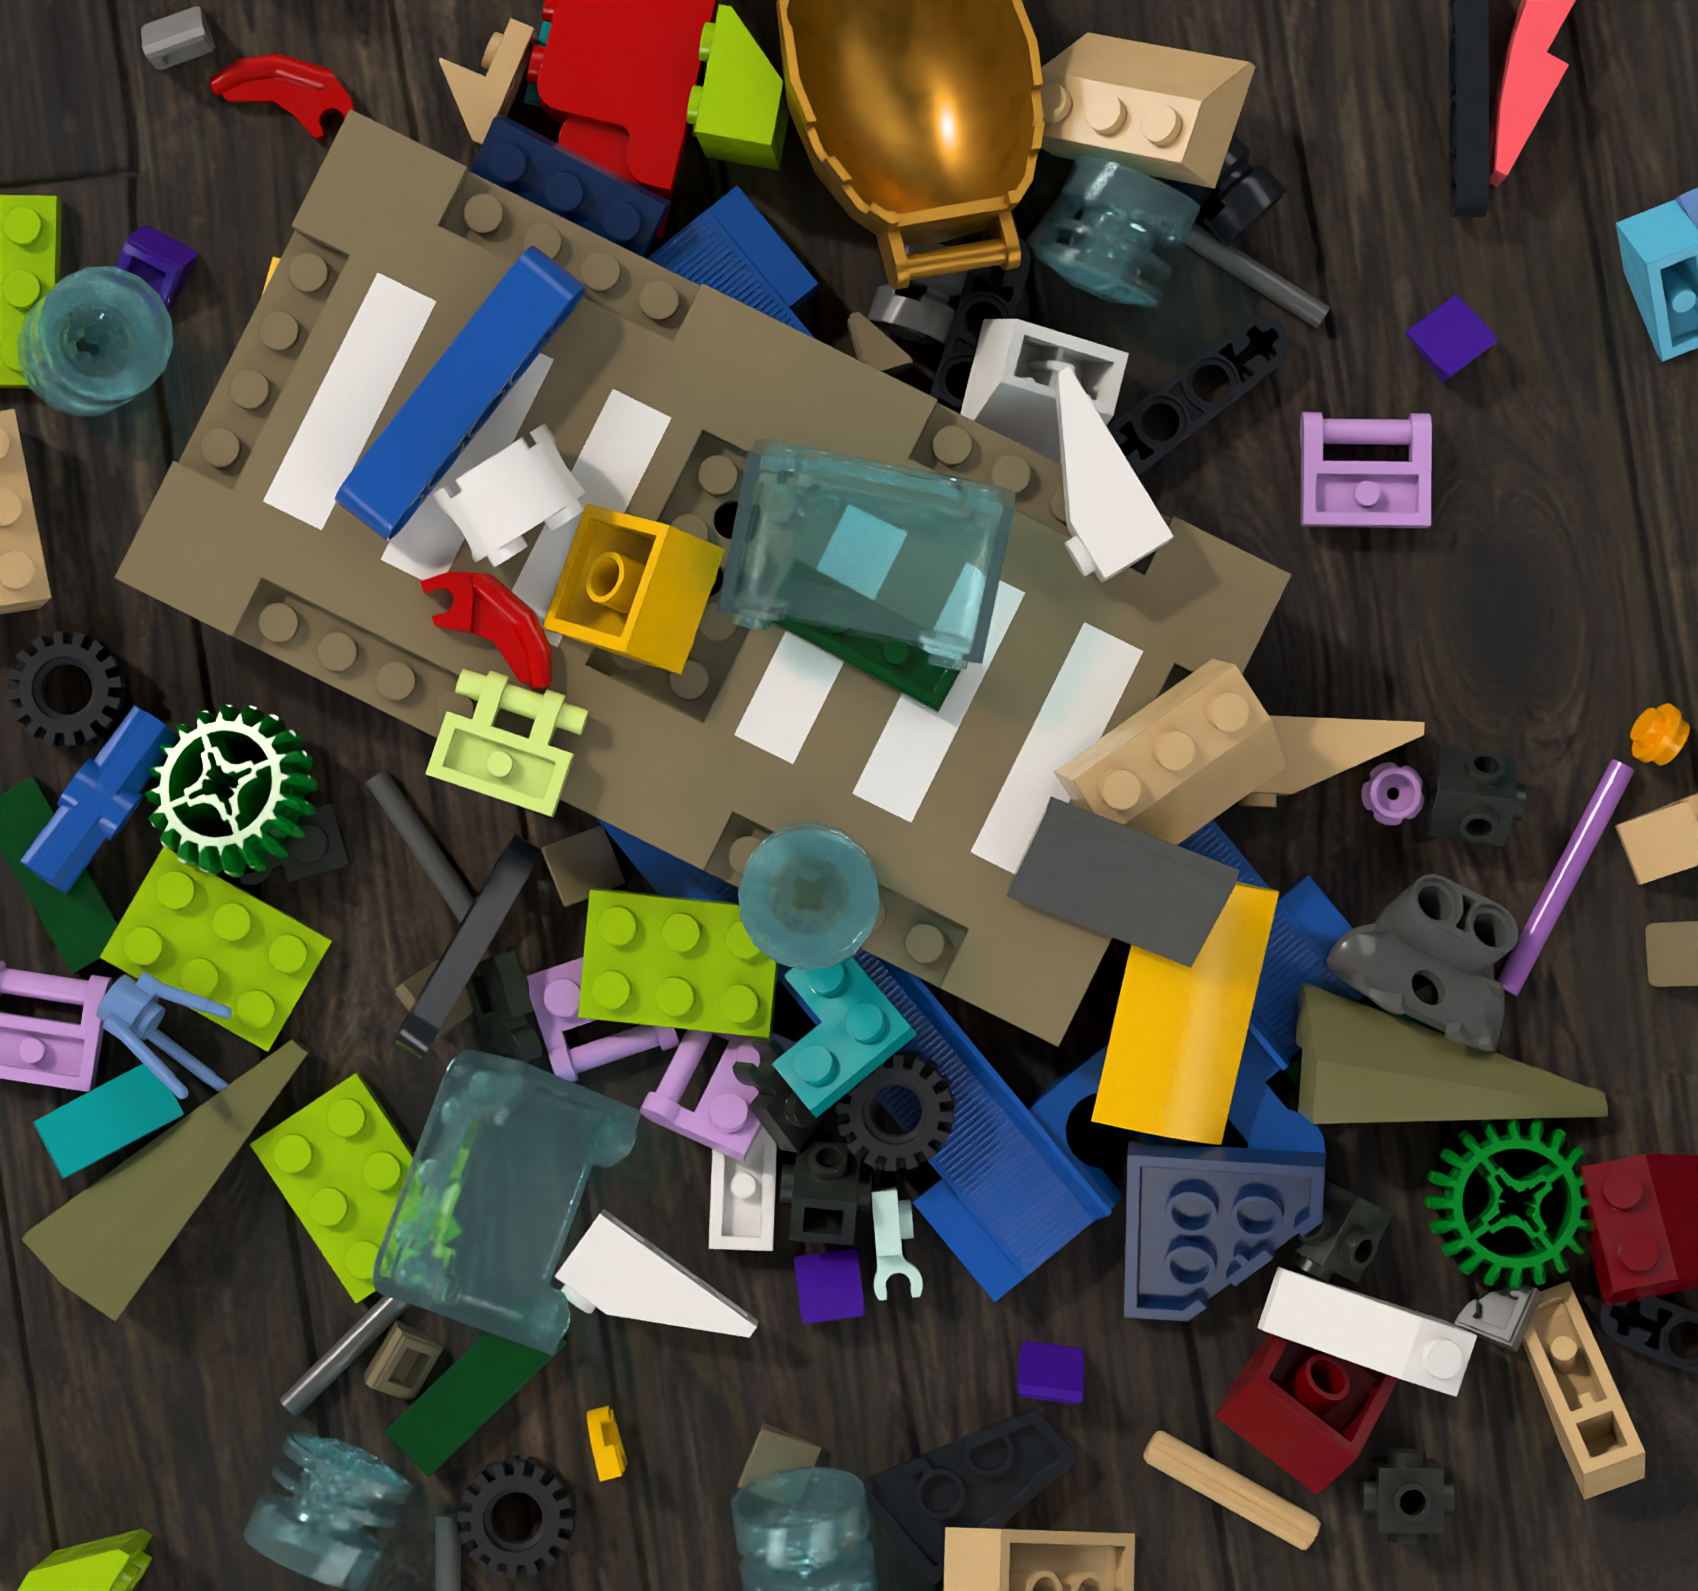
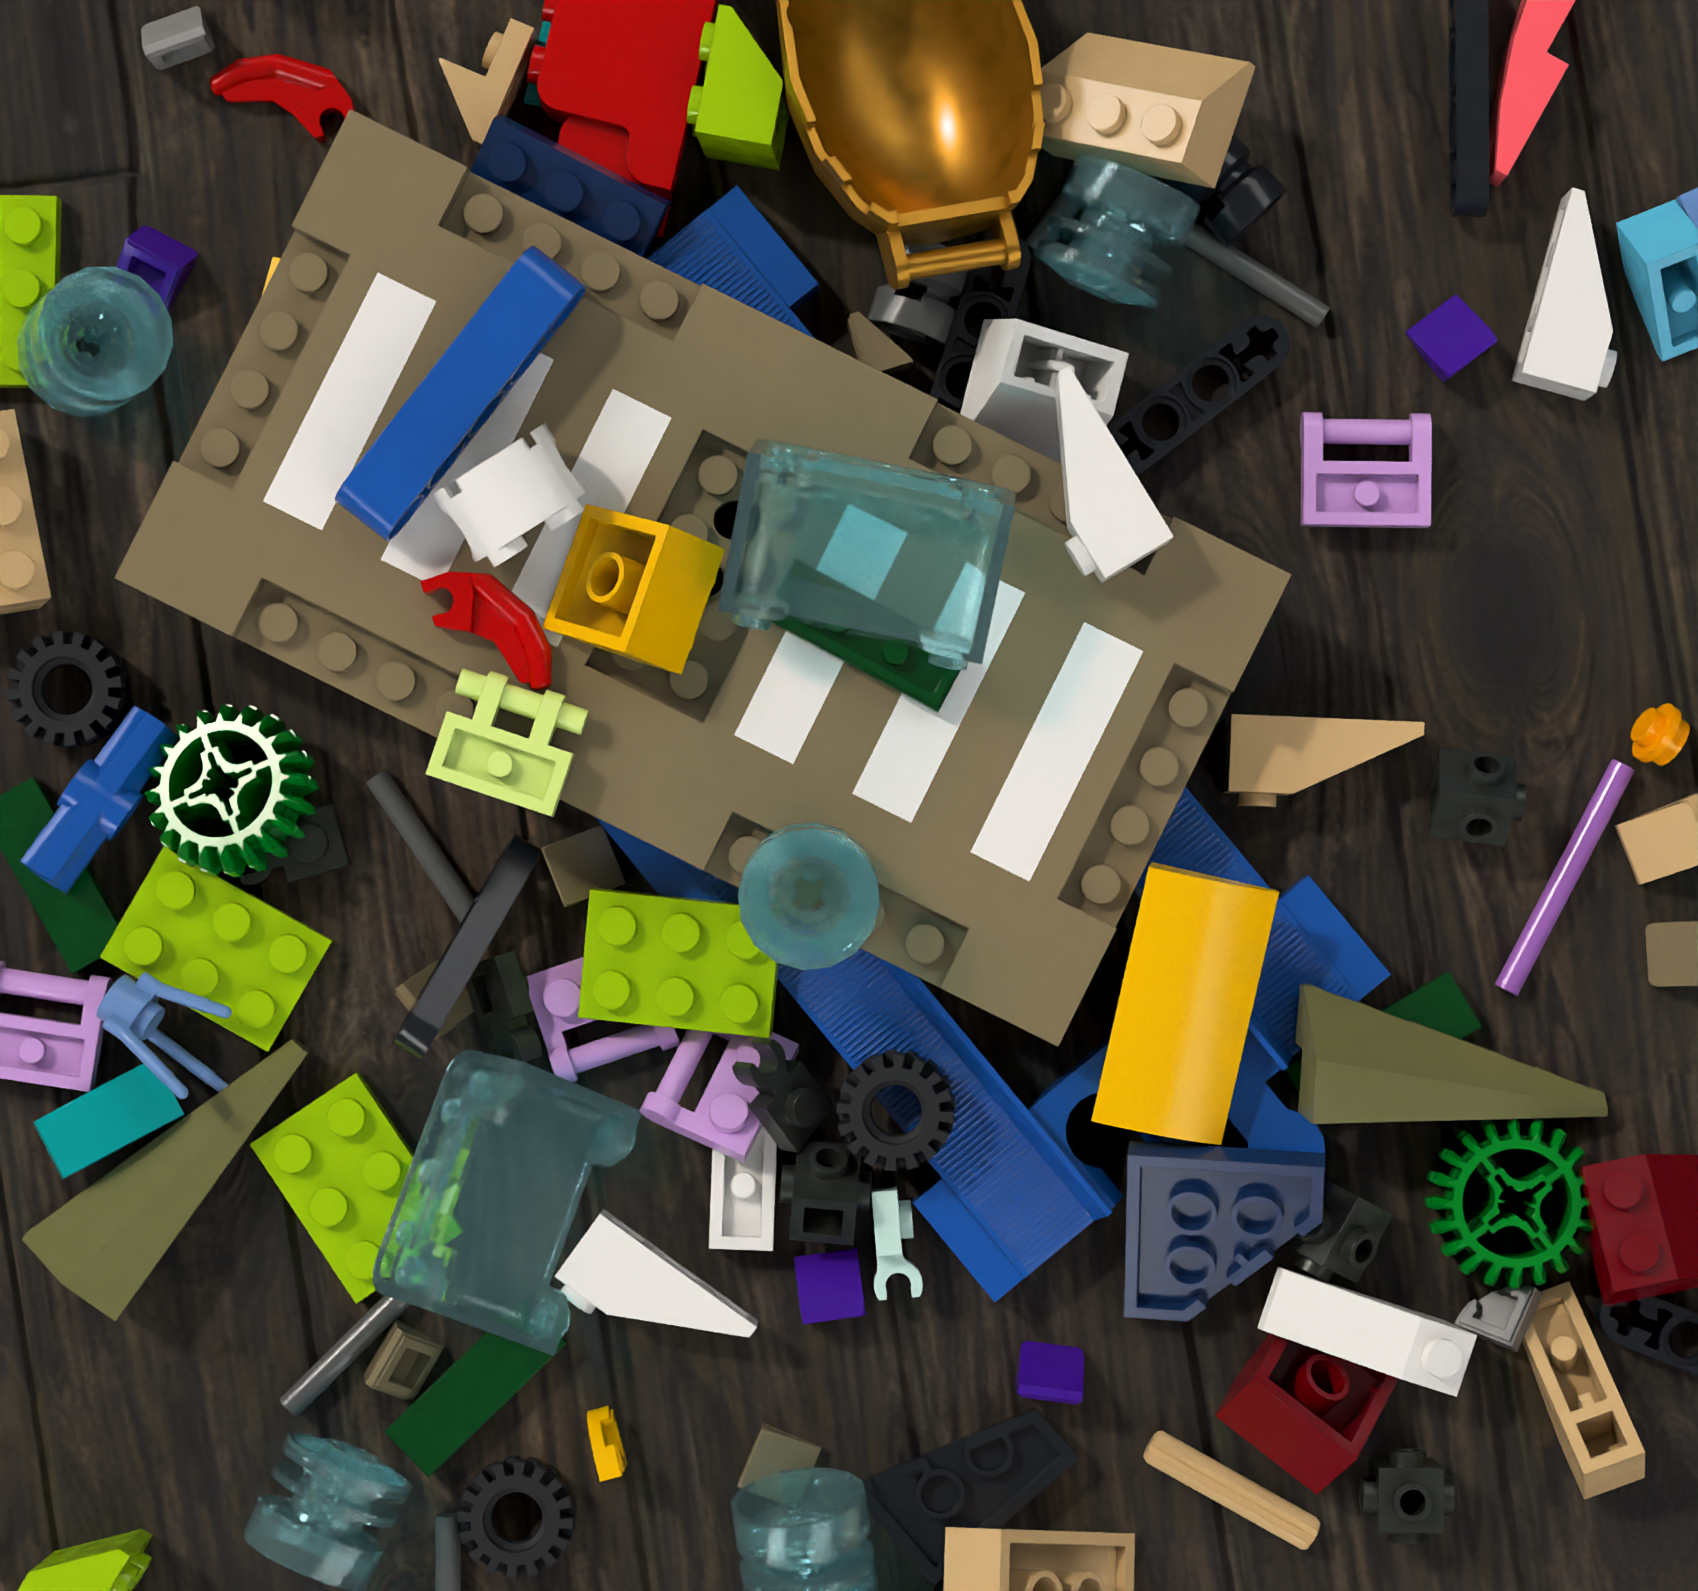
(852, 1040): teal plate -> none
(1122, 882): dark grey tile -> none
(1179, 757): tan slope -> none
(1405, 781): lavender plate -> none
(1438, 934): dark grey piece -> none
(1570, 314): none -> white slope

